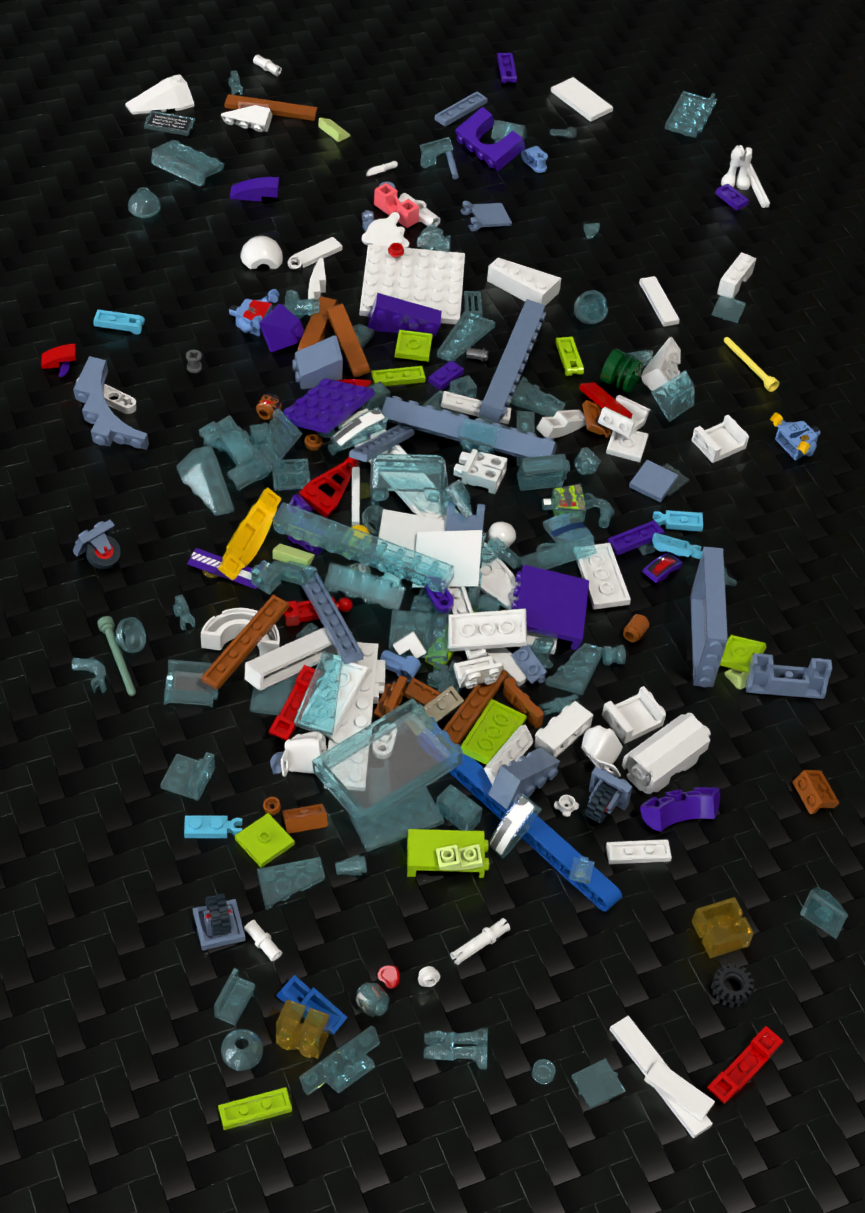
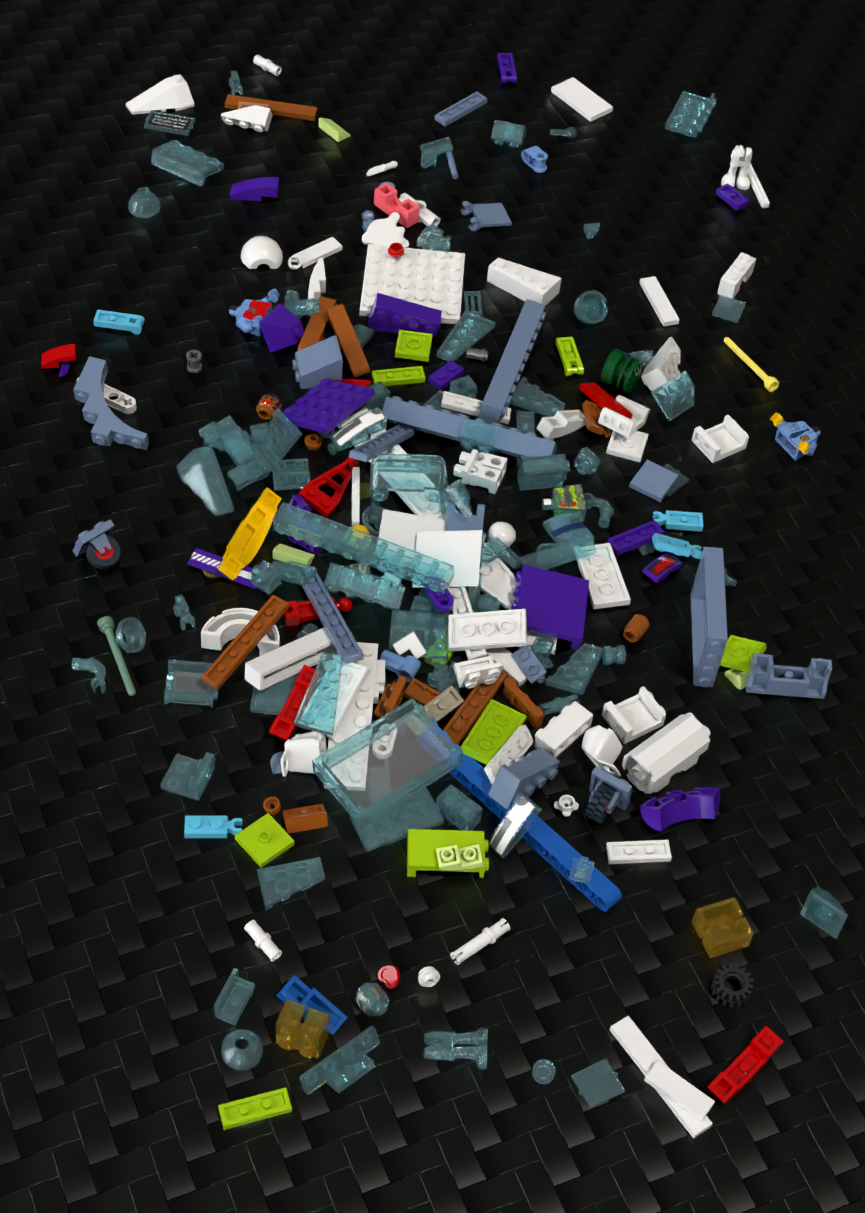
(218, 922): sand blue plate -> none
(352, 866): clear light blue cone -> none
(496, 154): dark purple arch -> none
(815, 791): dark orange bracket -> none

